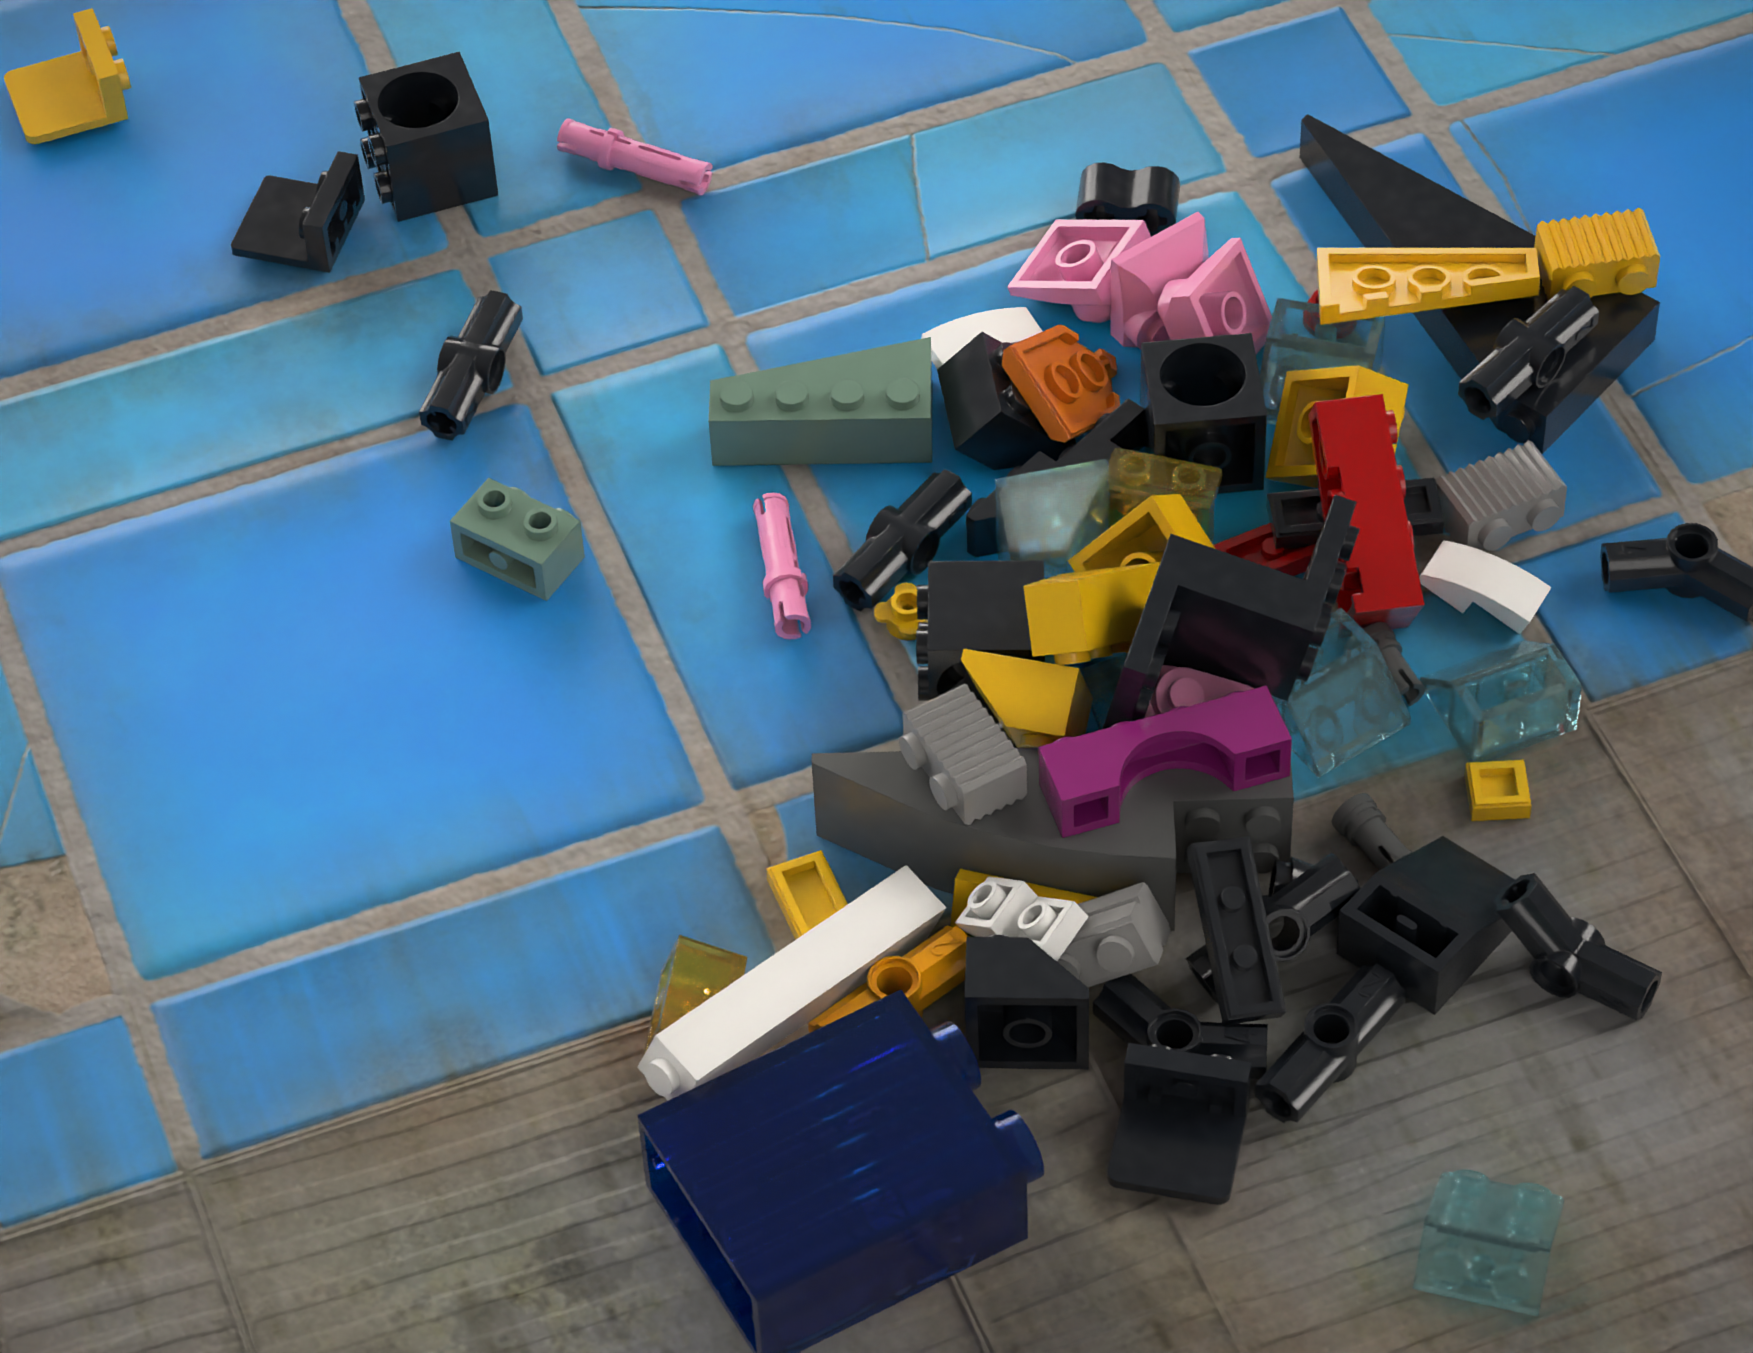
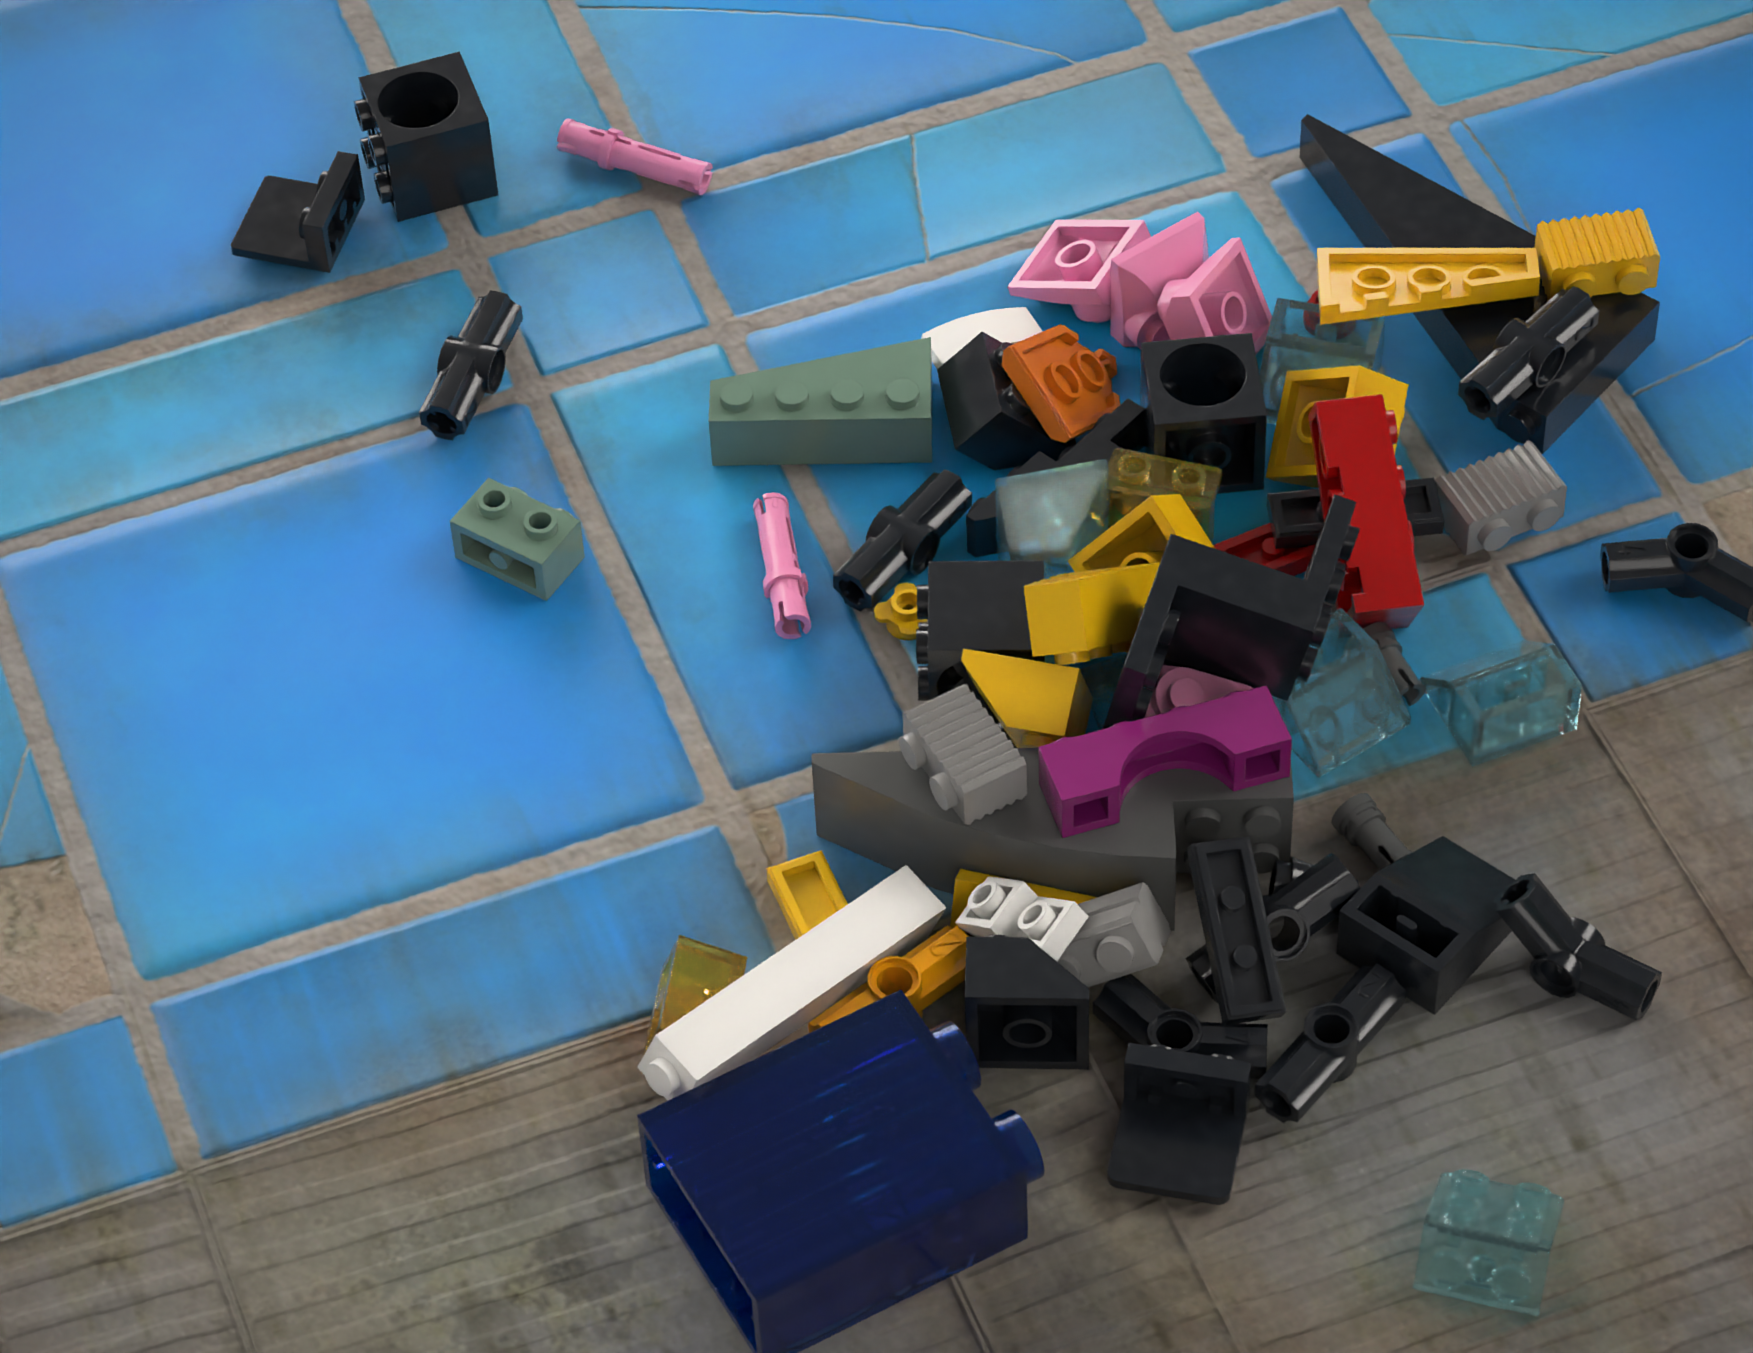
(73, 89): yellow bracket -> none
(1124, 194): black axle -> none
(1471, 575): white slope -> none
(1497, 790): yellow tile -> none

